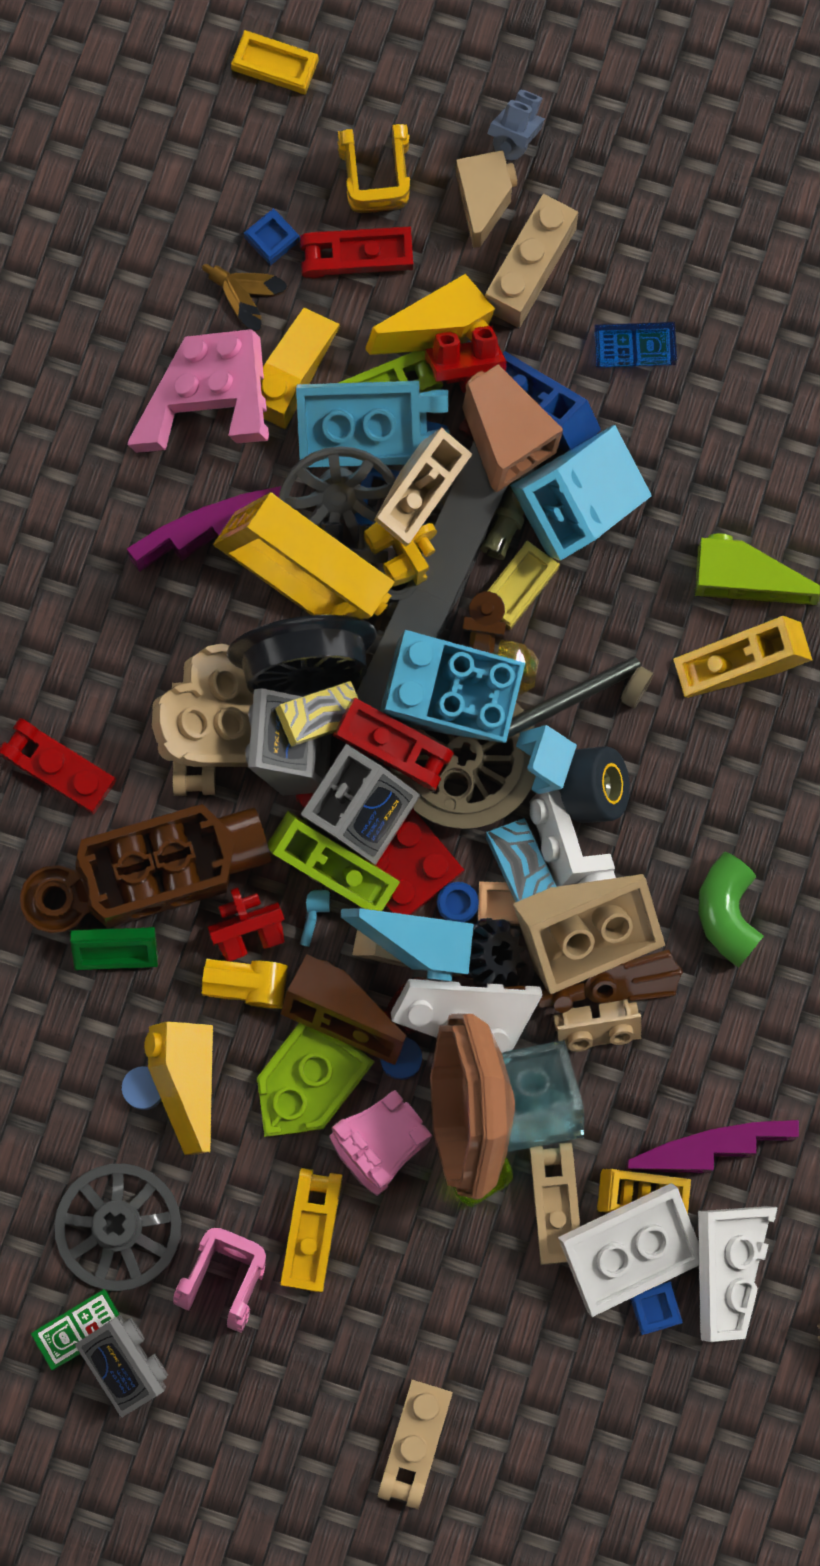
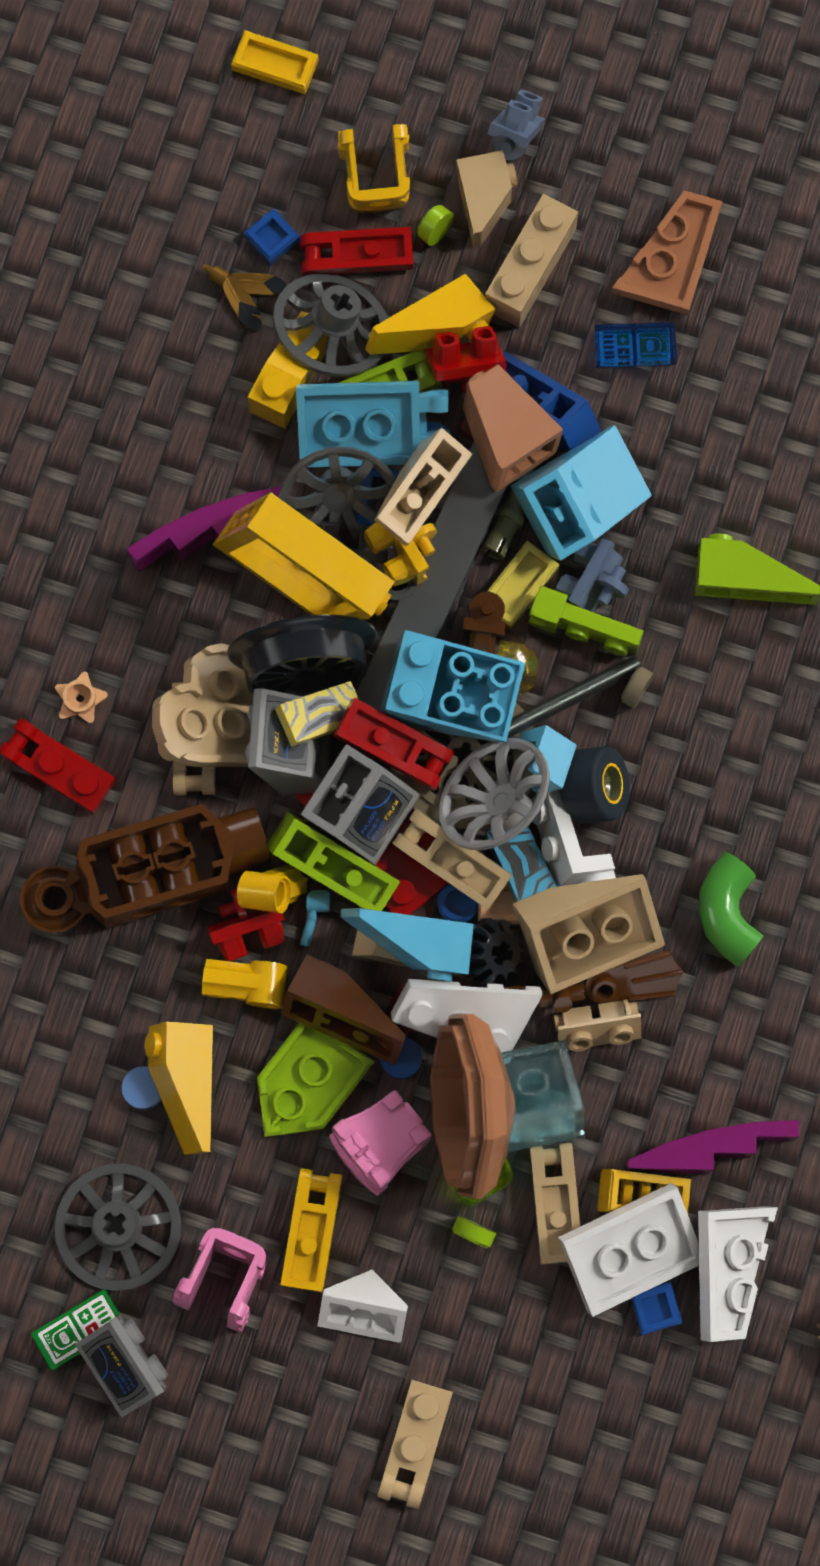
(71, 691): none -> light nougat plate
(114, 948): green tile -> none
(208, 375): bright pink wing -> none
(271, 889): none -> yellow piece
(336, 315): none -> dark grey wheel
(364, 1308): none -> white slope
(435, 225): none -> lime tile
(461, 867): none -> tan plate
(473, 1232): none -> lime tile
(502, 802): none -> light grey wheel
(552, 611): none -> lime plate
(600, 578): none -> sand blue hips
(673, 258): none -> nougat wing
(744, 657): yellow slope -> none

